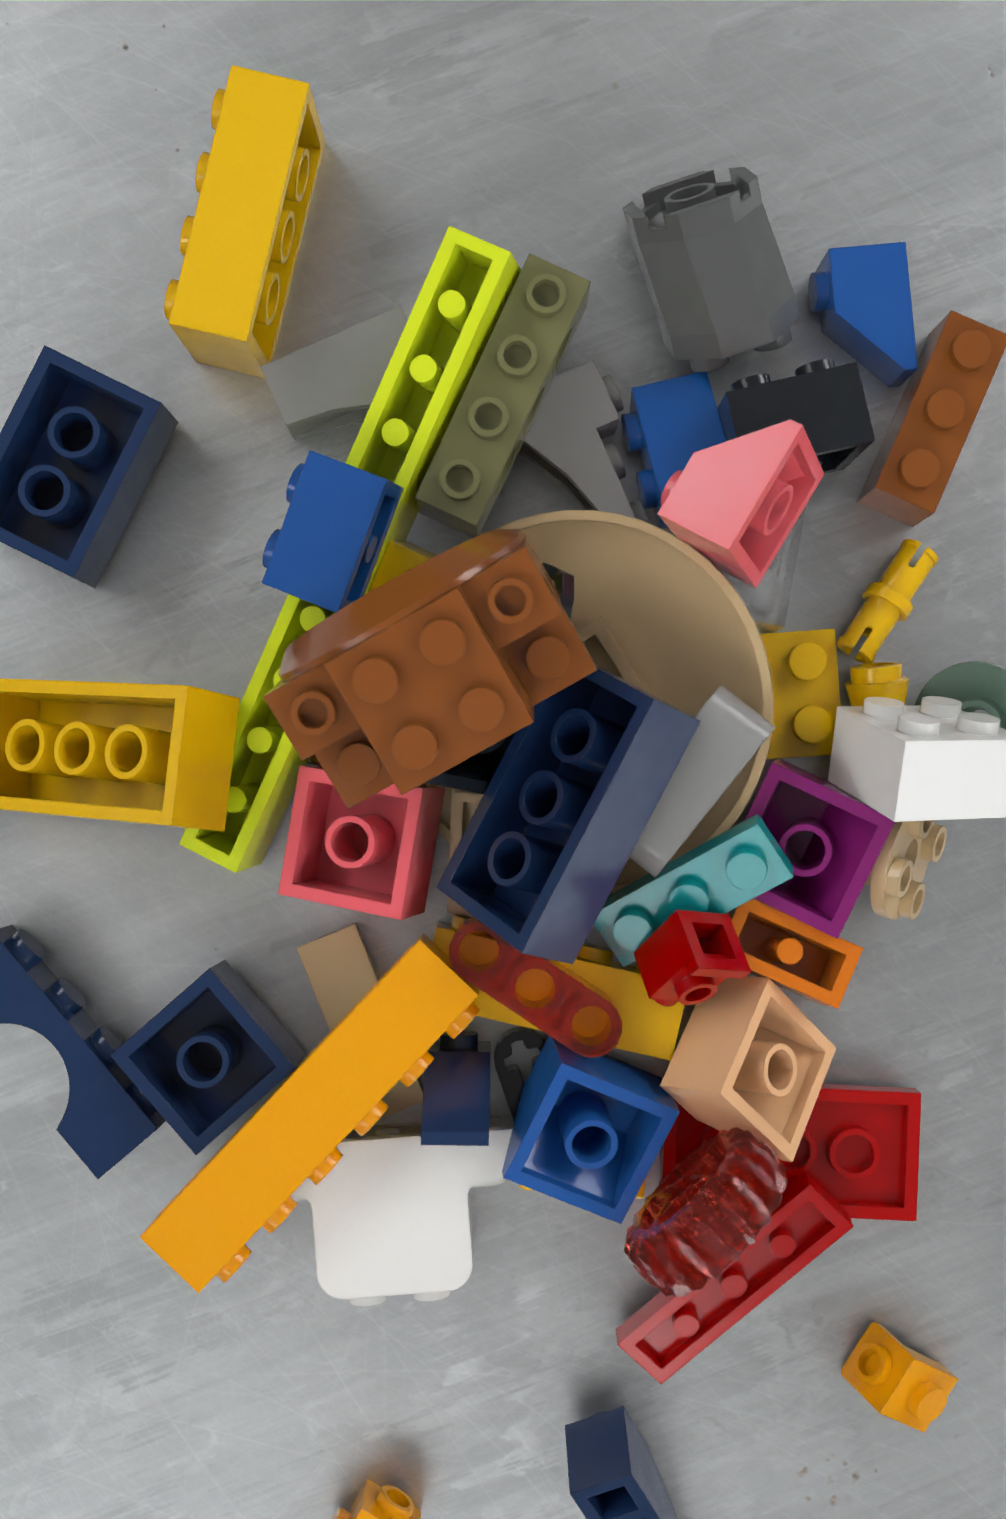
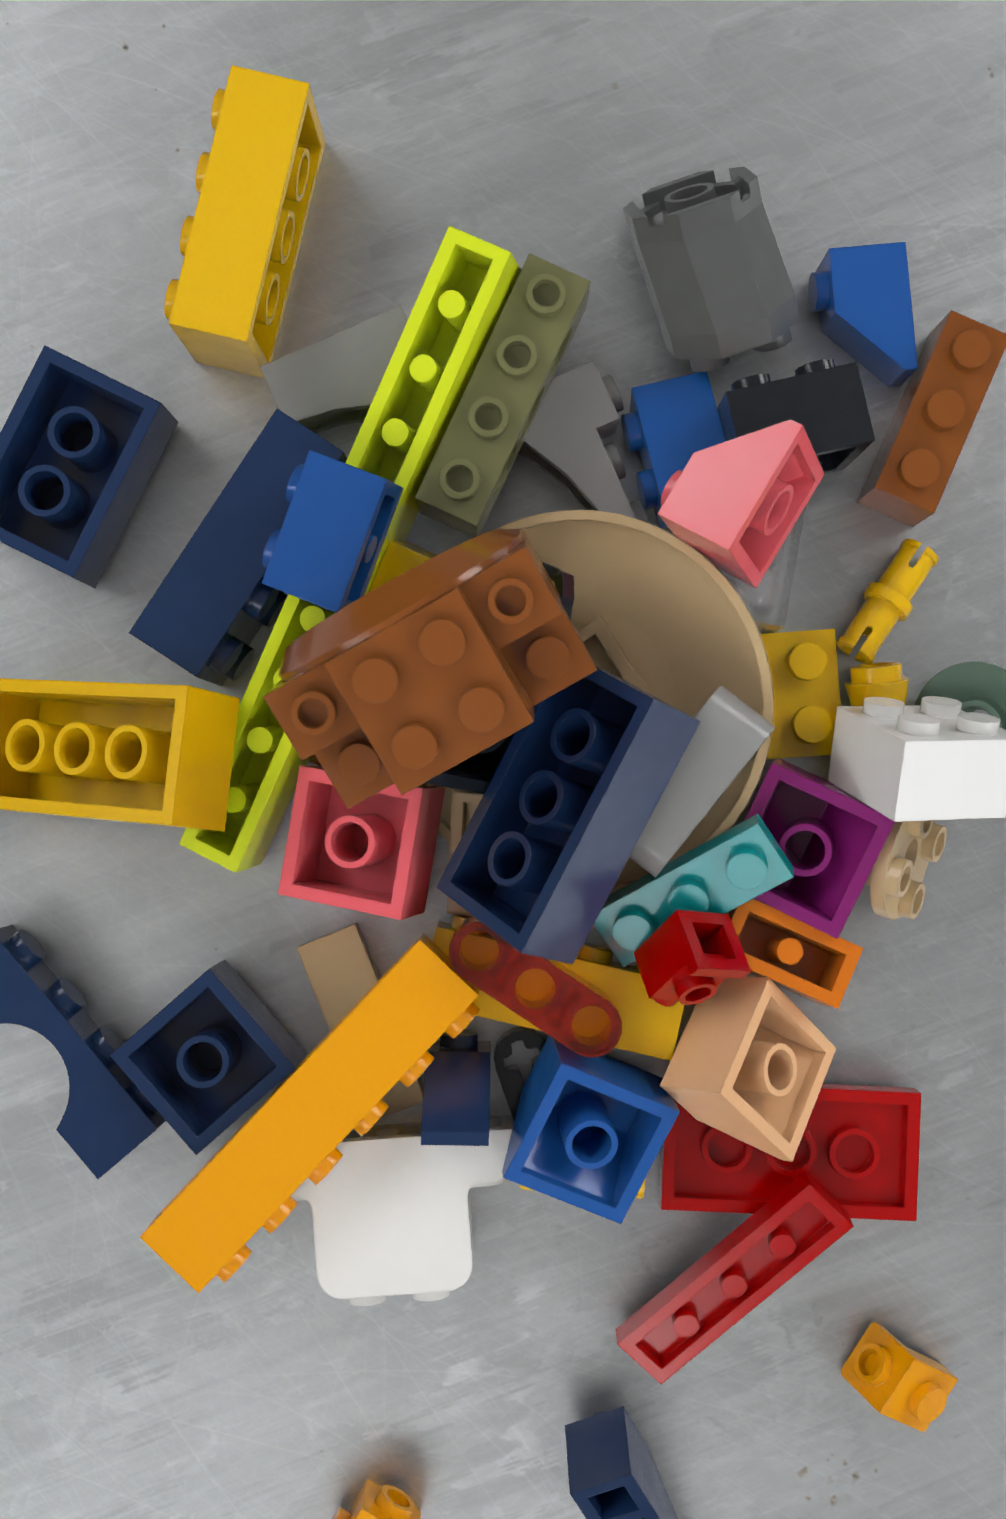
(215, 589): none -> dark blue brick
(705, 1212): clear red gear -> none

